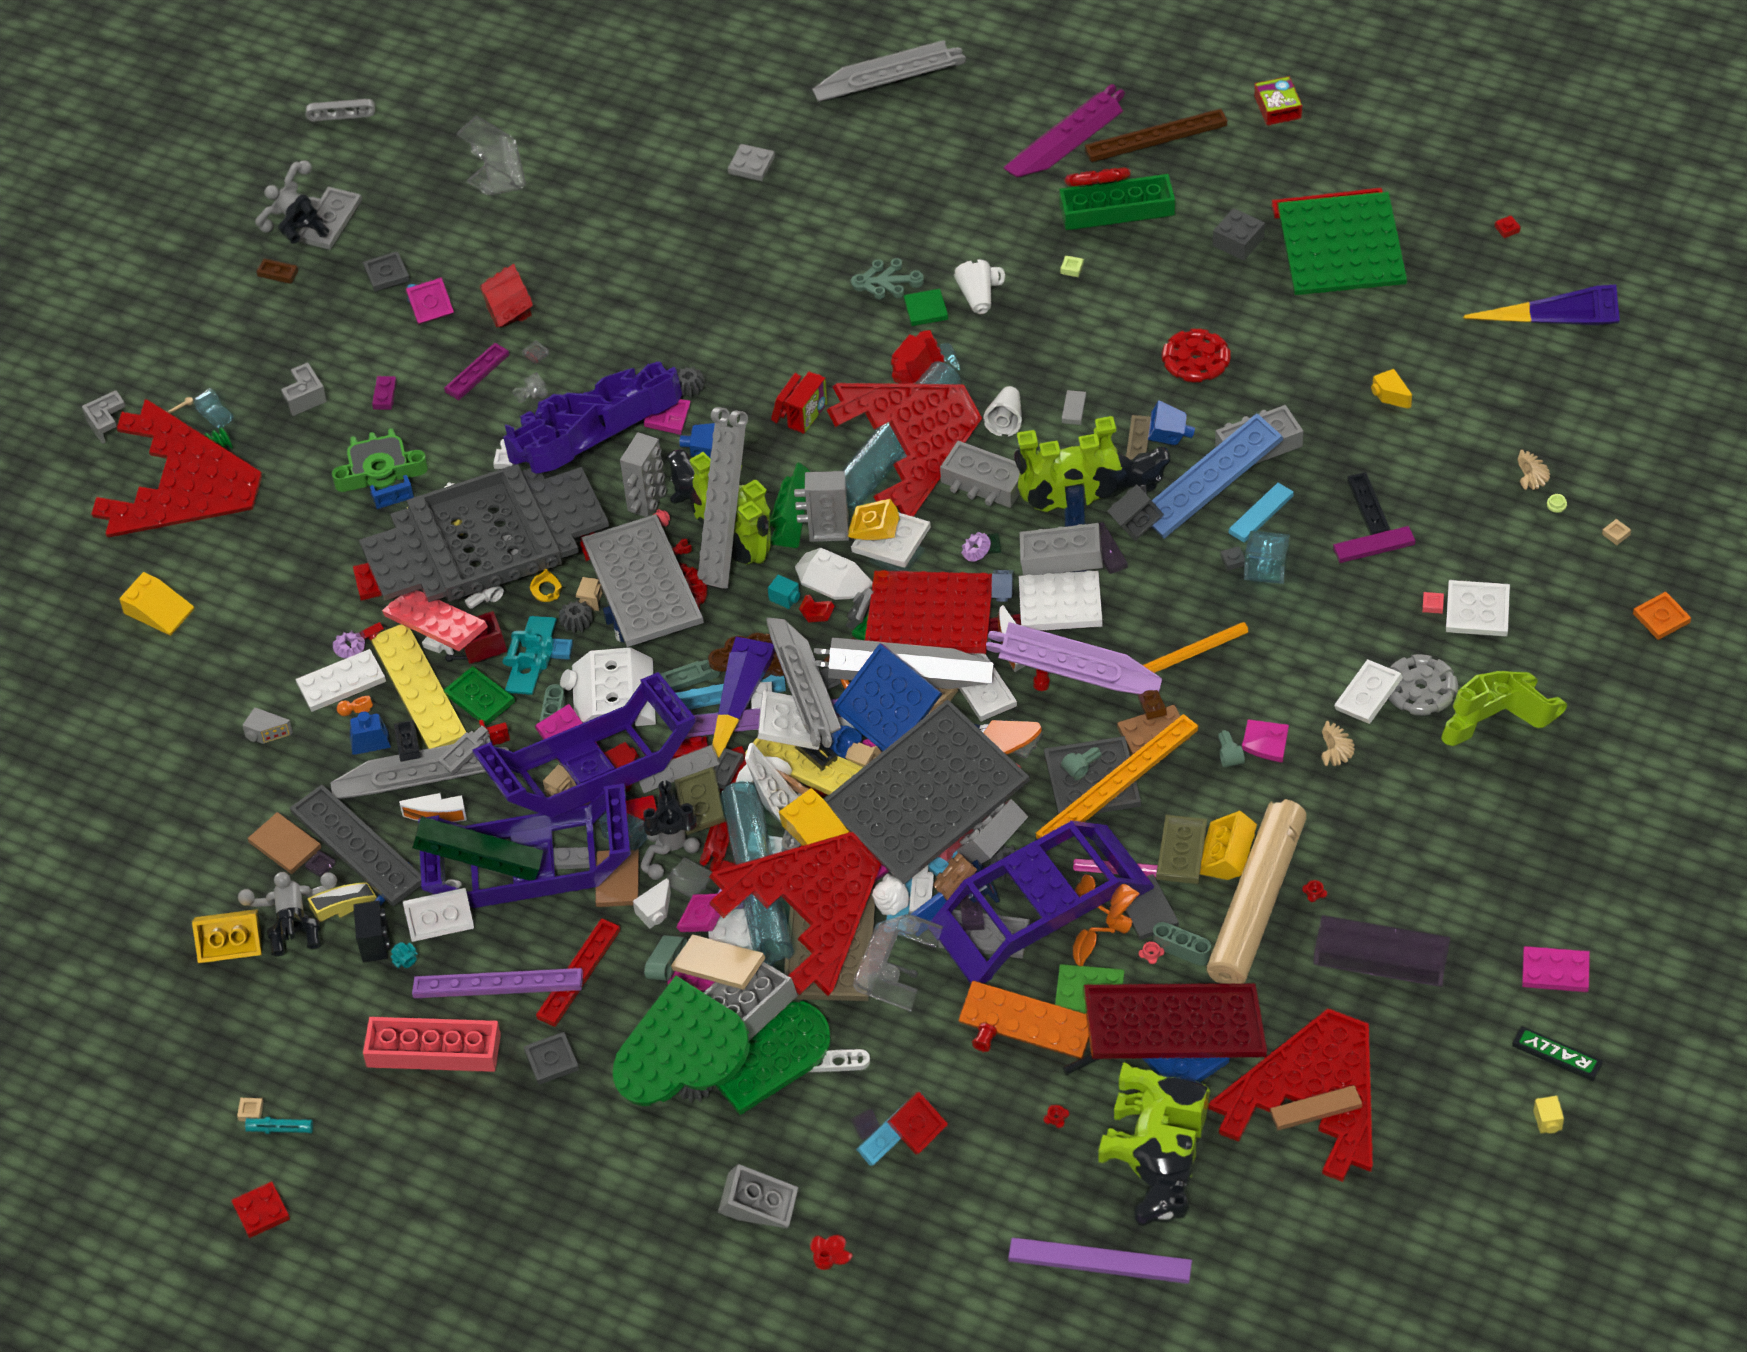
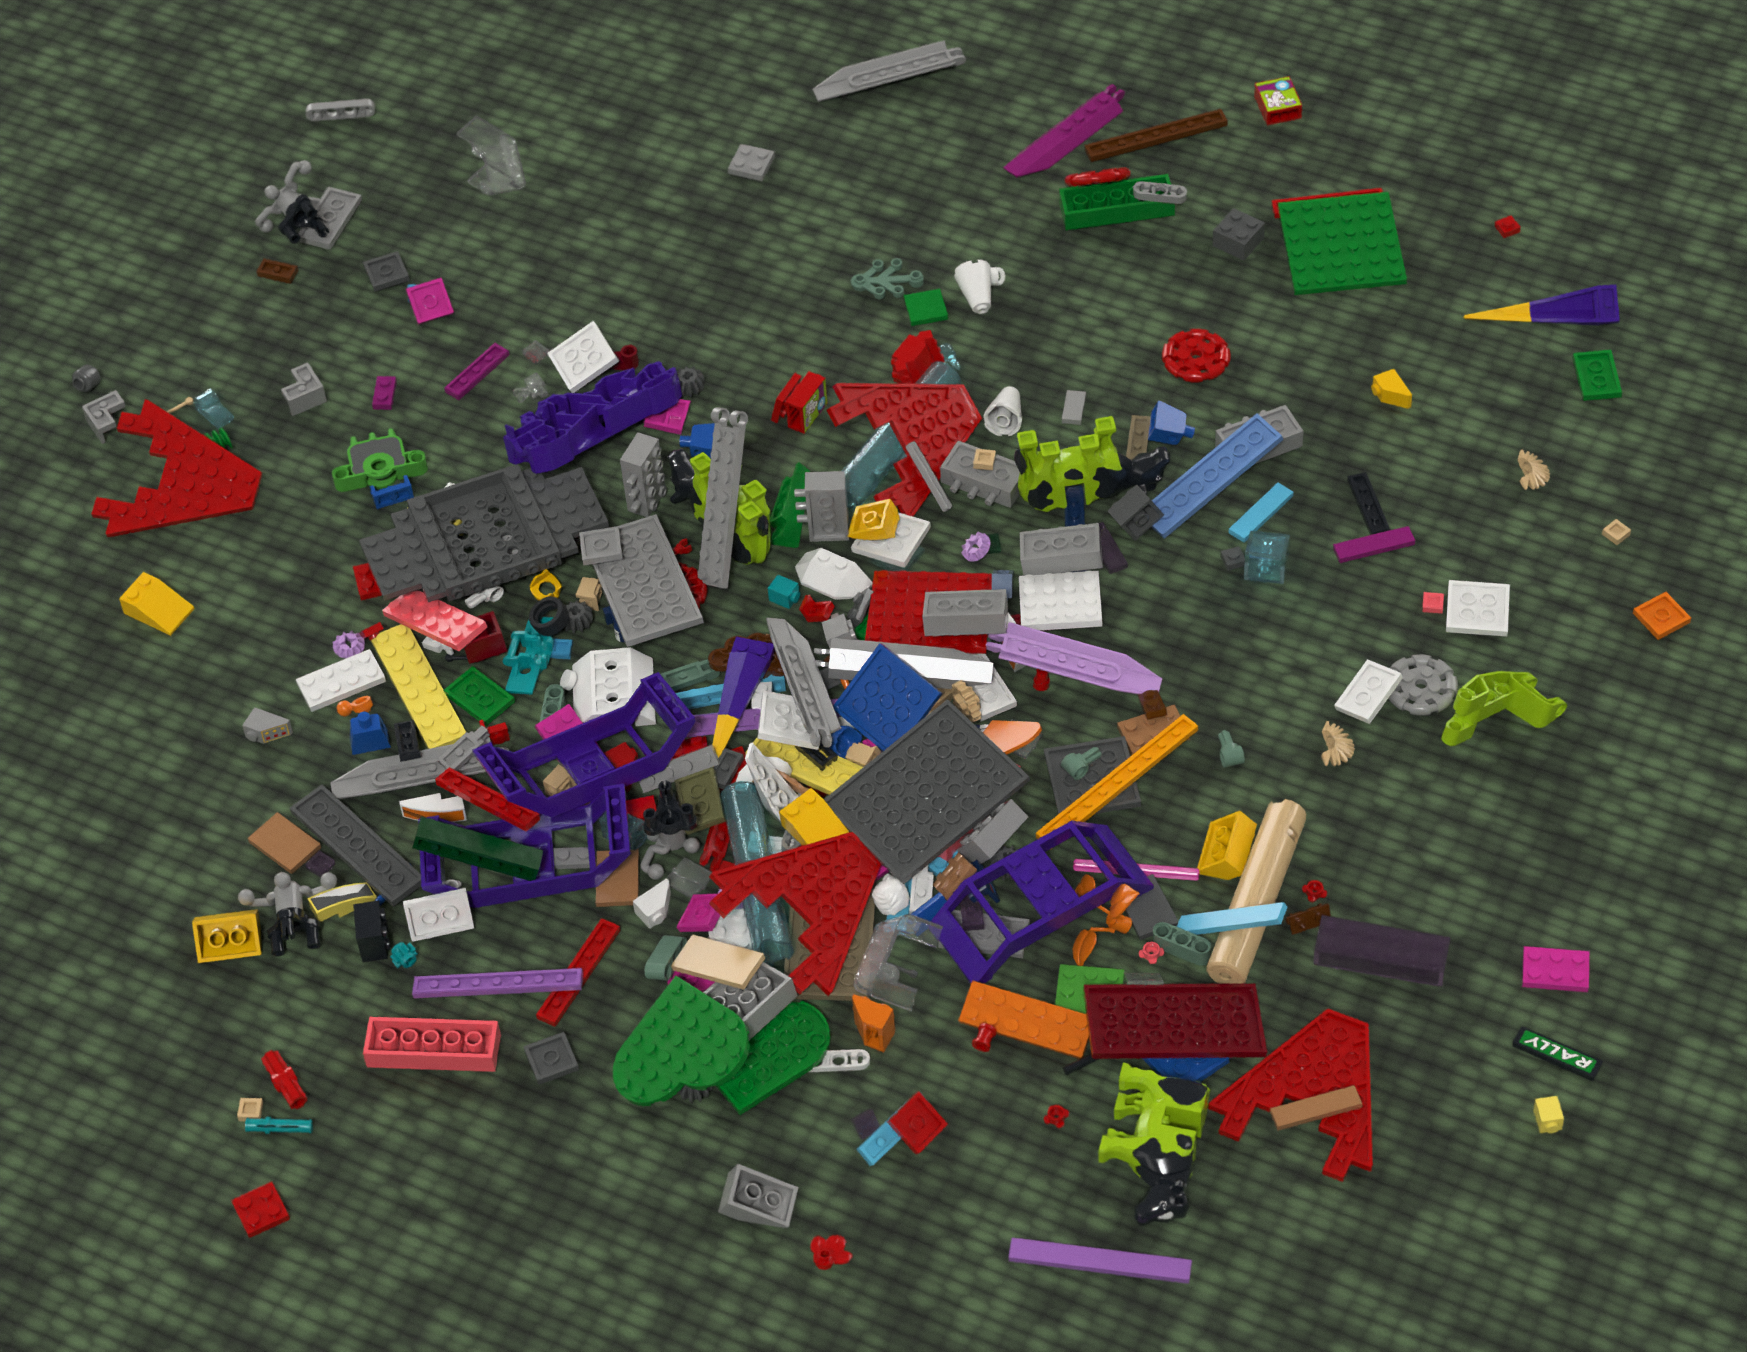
(86, 378): none -> dark grey head
(284, 1079): none -> red piece
(487, 799): none -> red plate
(501, 459): white plate -> none
(506, 297): red slope -> none
(541, 608): none -> black tyre
(583, 357): none -> white plate
(600, 545): none -> light grey plate
(627, 358): none -> dark red piece
(663, 517): coral plate -> none
(838, 627): none -> light grey hinge
(873, 1022): none -> orange slope
(929, 476): none -> light grey axle
(965, 612): none -> light grey piece
(966, 701): none -> tan gear
(984, 459): none -> tan plate
(1072, 266): yellowish green plate -> none
(1143, 978): none -> clear piece
(1154, 187): none -> light grey beam
(1181, 849): olive tile -> none
(1197, 647): light orange axle -> none
(1233, 919): none -> medium azure tile
(1265, 739): dark pink plate -> none
(1307, 919): none -> reddish brown hinge
(1556, 503): yellowish green plate -> none
(1597, 375): none -> green plate

